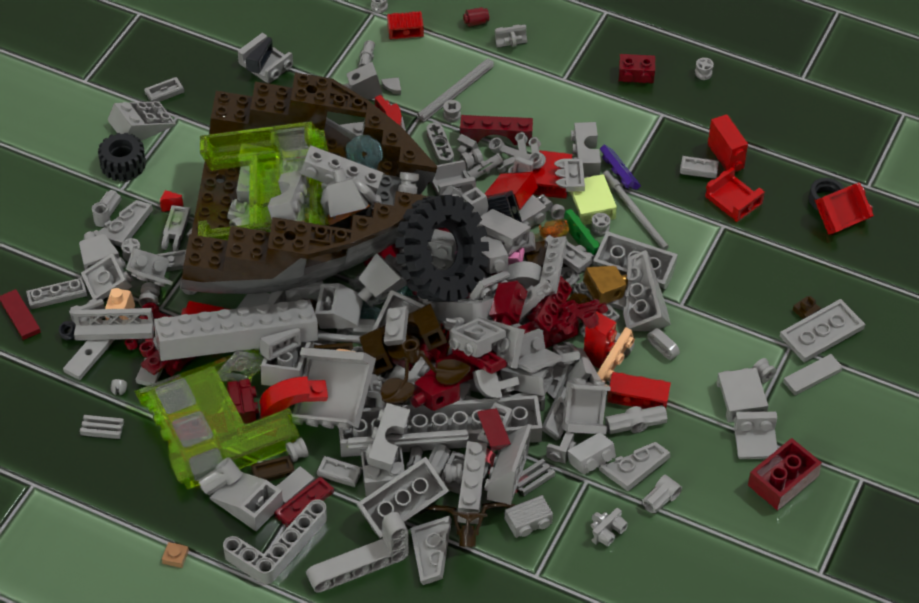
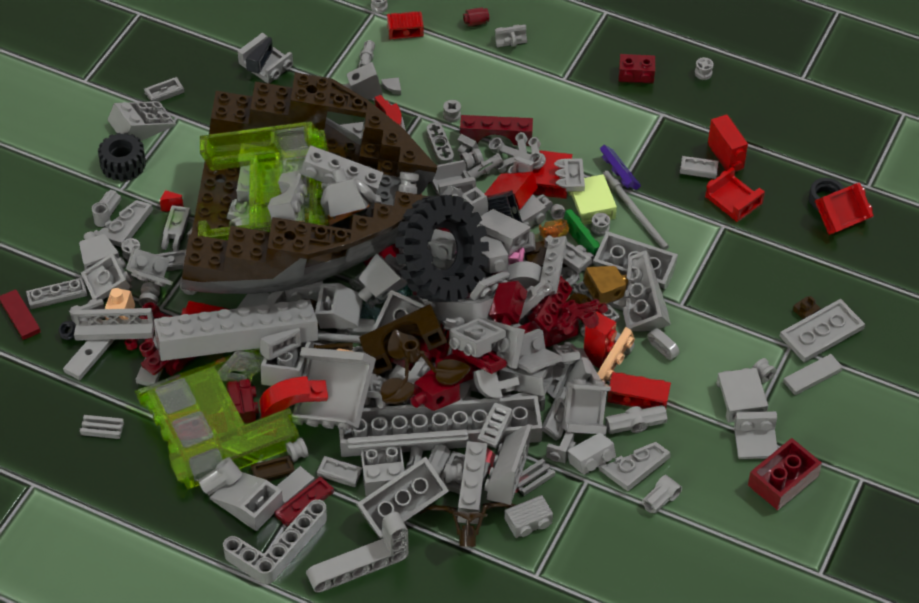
(118, 386): light grey hinge -> none
(175, 555): medium nougat plate -> none
(366, 144): clear light blue plate -> none
(382, 453): light grey arch -> none
(396, 326): light grey plate -> none
(430, 548): light grey wing -> none
(456, 89): light grey axle -> none
(493, 429): dark red slope -> none
(585, 137): light grey arch -> none
(604, 524): light grey hips -> none

